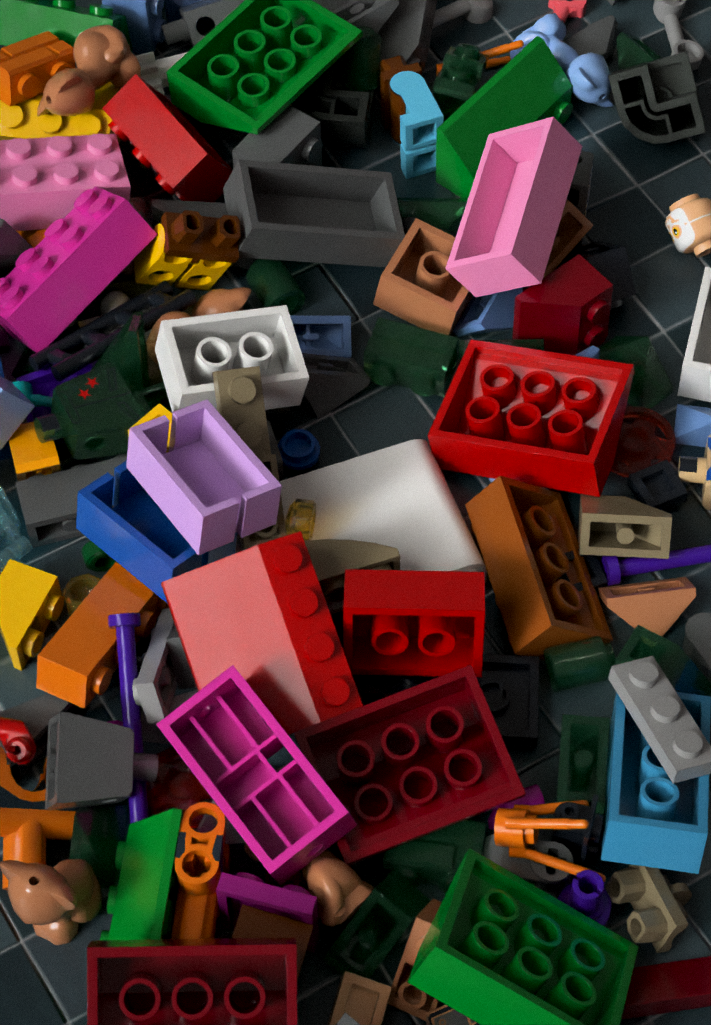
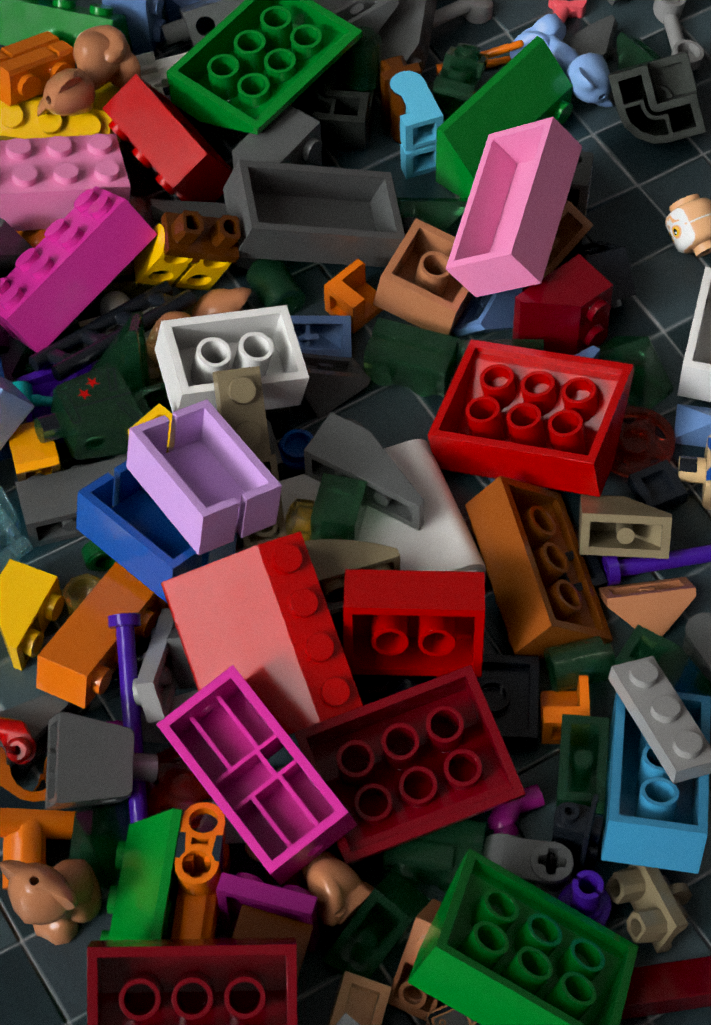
(339, 508): none -> clear green brick
(351, 296): none -> orange panel
(351, 451): none -> dark grey slope
(520, 826): orange plant -> none
(555, 704): none -> orange panel

